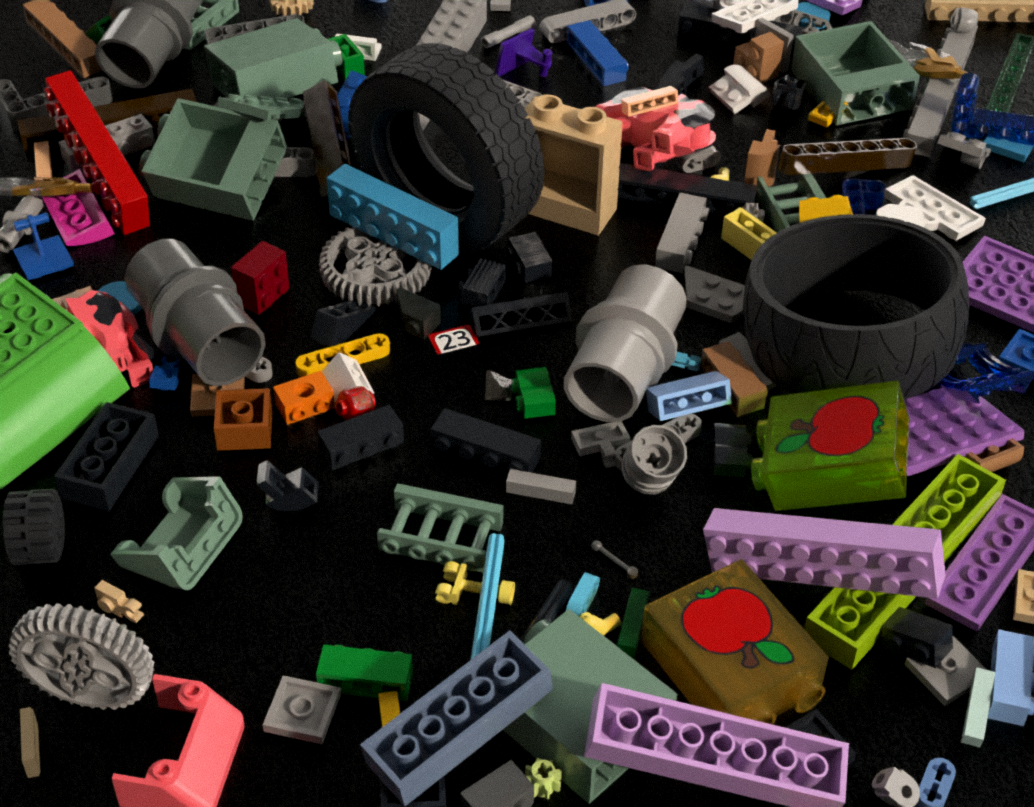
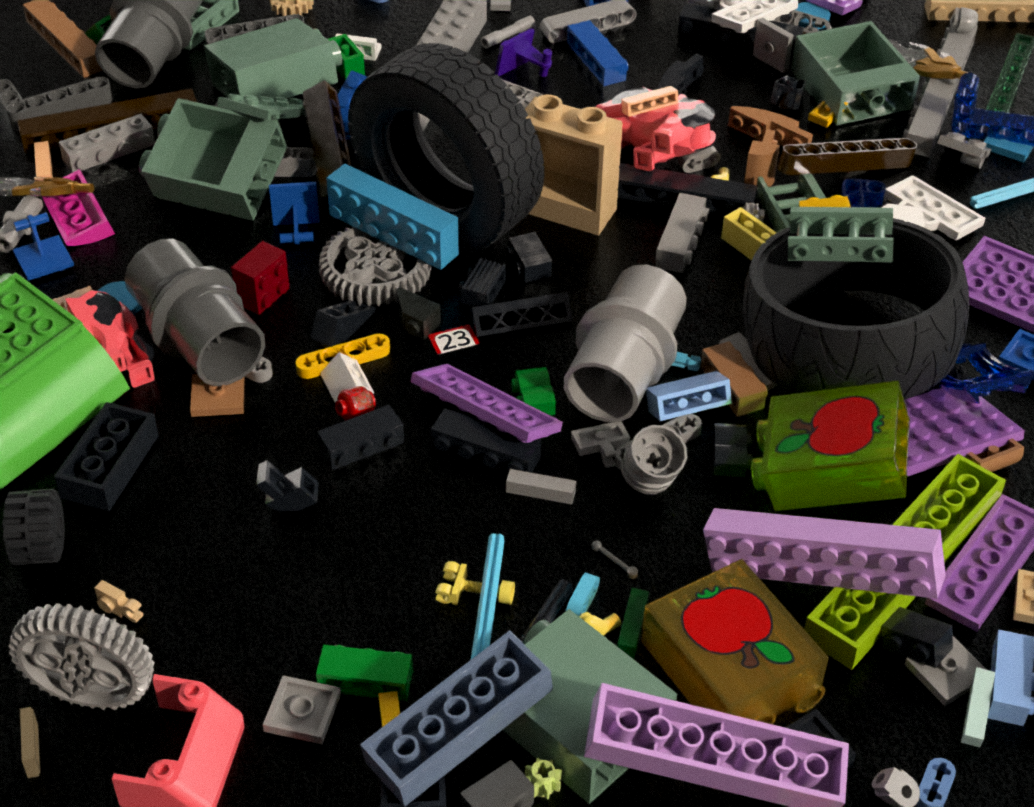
(97, 153): red brick -> none
(167, 375): blue plate -> none
(190, 535): sand green windscreen -> none
(243, 419): dark orange brick -> none
(294, 205): none -> blue plate
(304, 397): orange brick -> none
(446, 507): sand green fence -> none
(486, 403): none -> medium lavender plate
(497, 387): clear smoke slope -> none
(713, 295): light grey wing -> none
(738, 89): white brick -> none
(756, 121): none -> medium nougat slope
(761, 57): medium nougat brick -> none
(841, 221): none -> sand green fence

